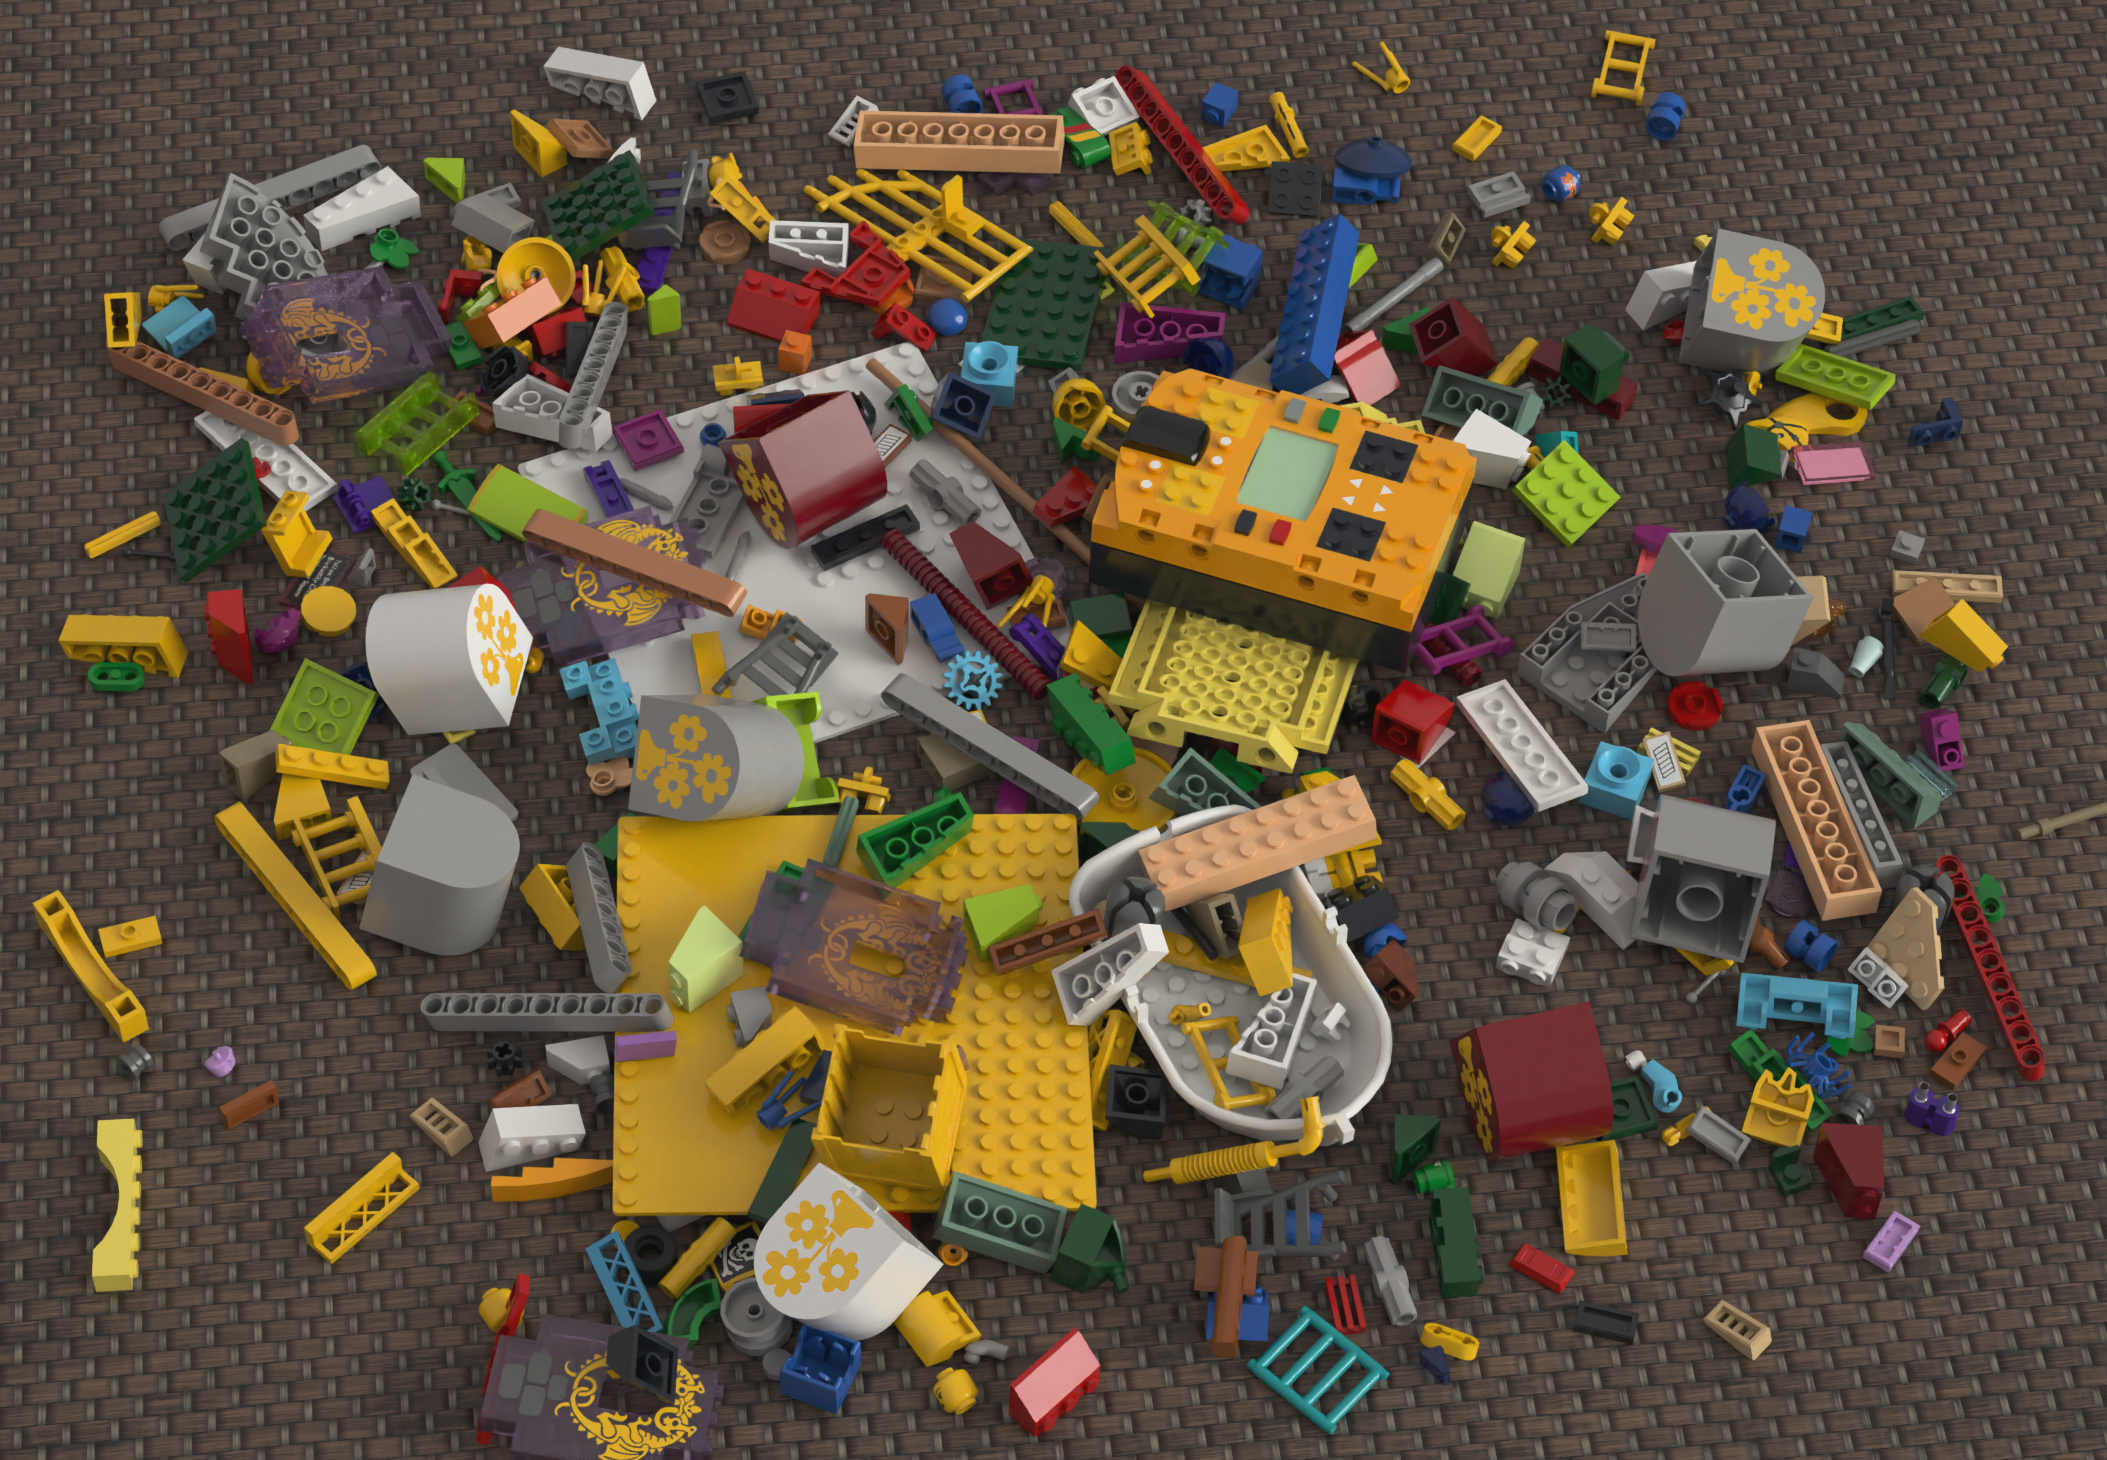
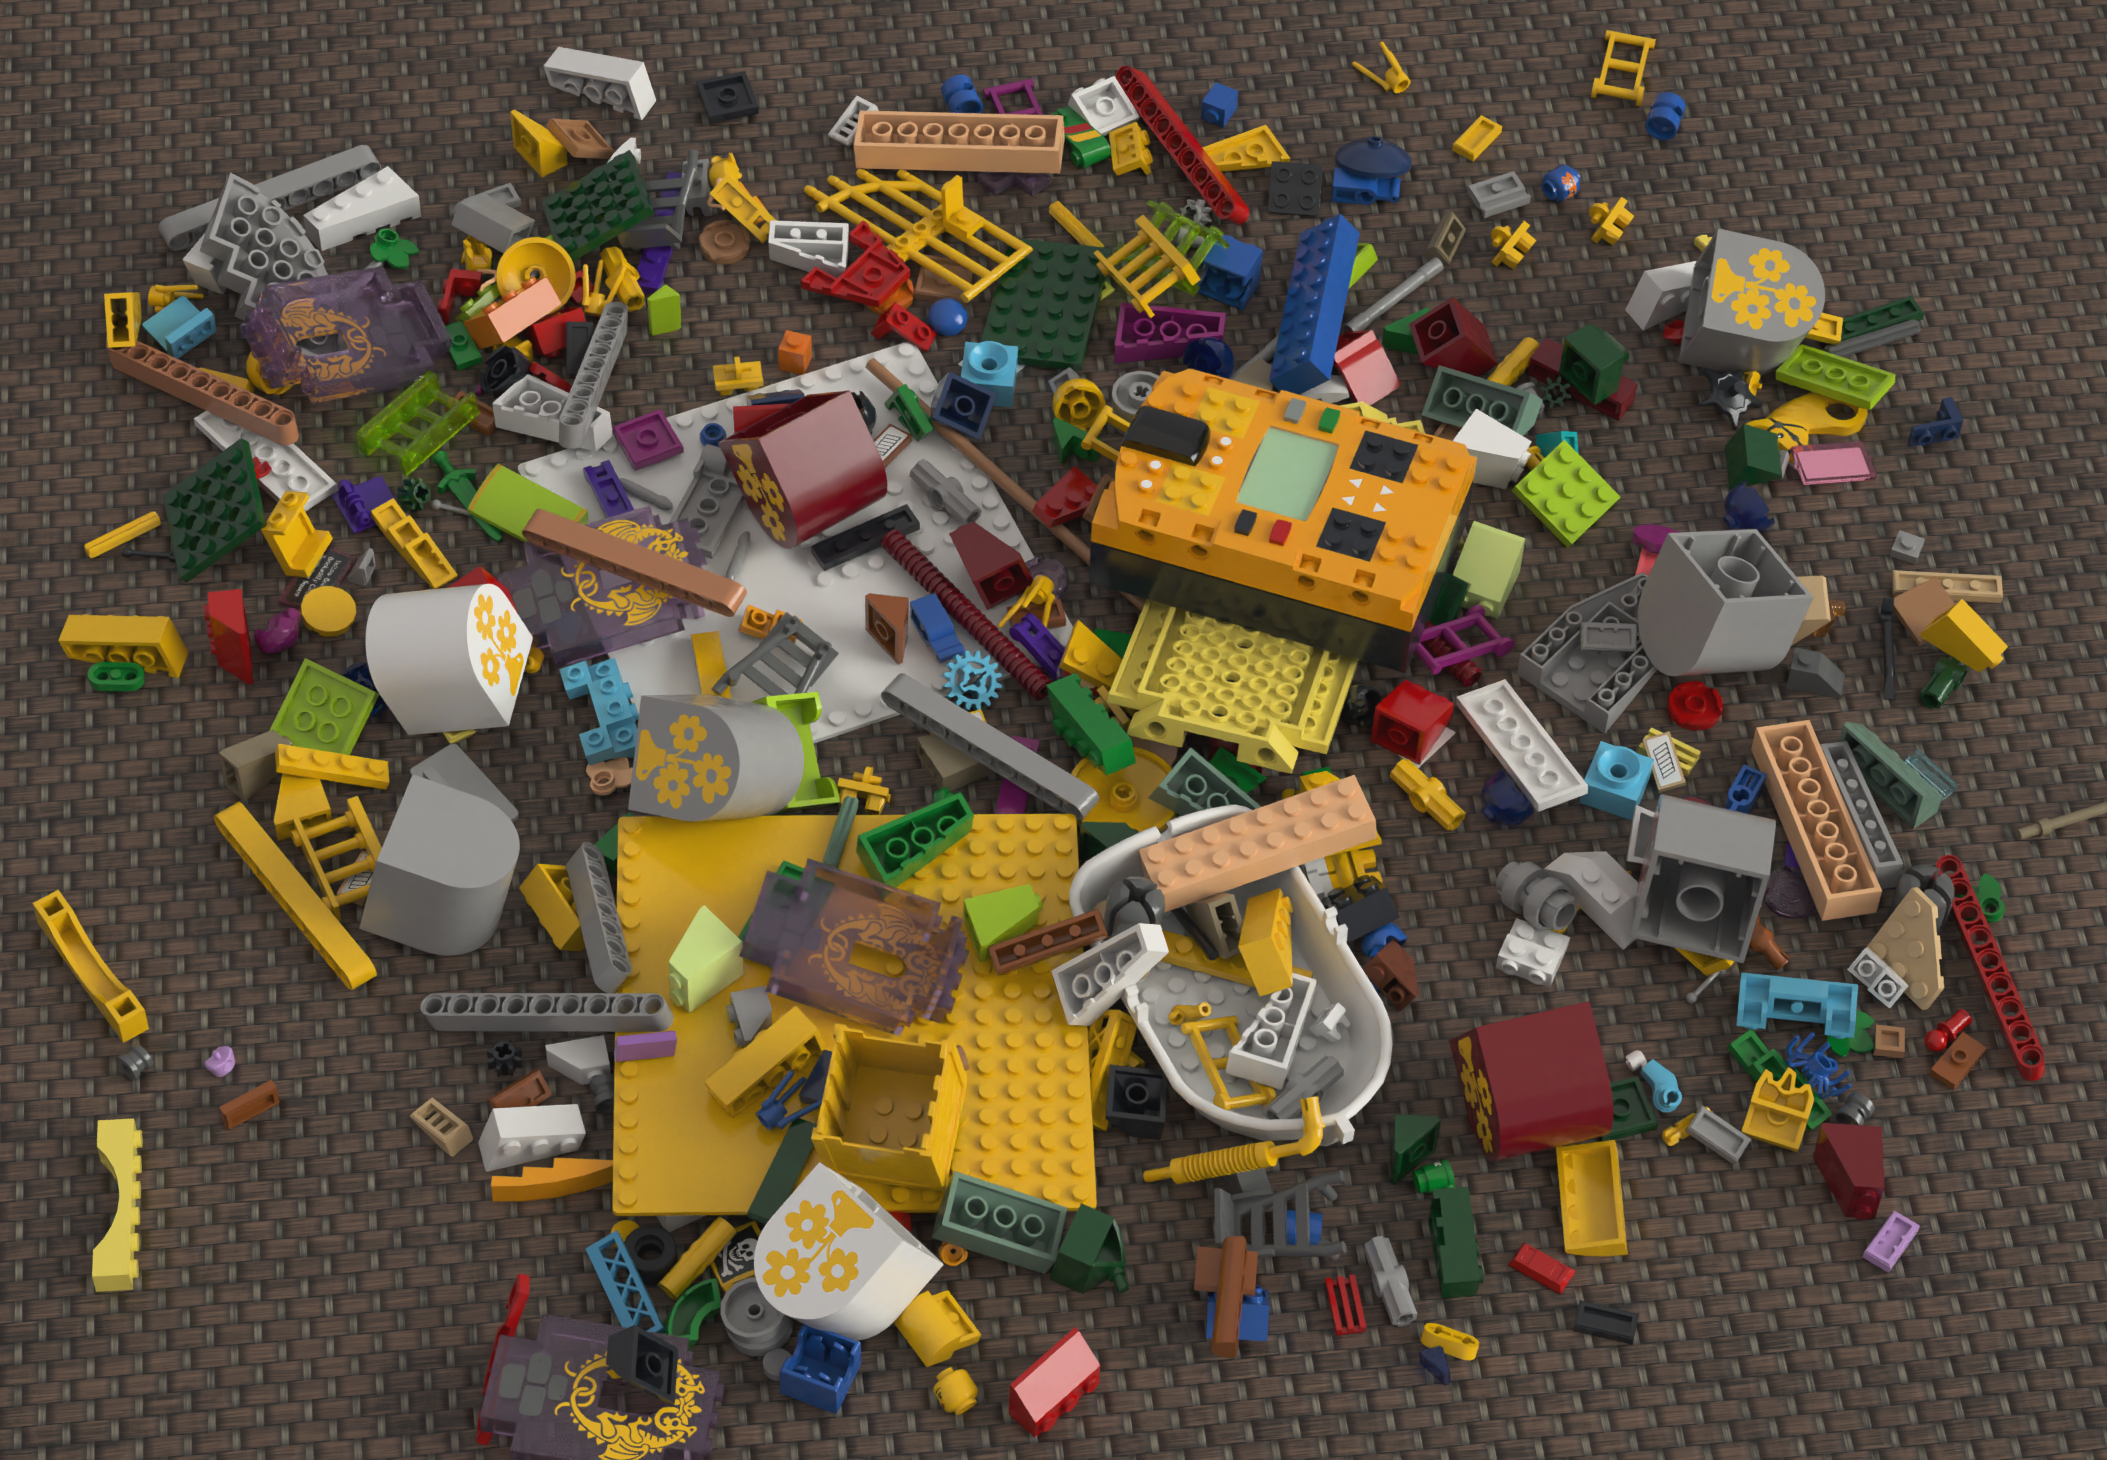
(130, 936): yellow plate -> none
(353, 1201): yellow fence -> none
(447, 175): lime slope -> none
(493, 1308): yellow head -> none
(772, 306): red slope -> none
(985, 1347): light grey arm -> none
(1103, 615): dark green slope -> none
(1280, 105): yellow pin -> none
(1305, 1403): teal bar -> none
(1754, 1340): tan slope -> none
(1789, 1171): dark green bracket -> none
(1793, 529): blue brick -> none
(1820, 947): blue wheel -> none
(1866, 655): light aqua cone -> none
(1925, 1109): dark purple piece -> none
(1942, 738): magenta slope -> none

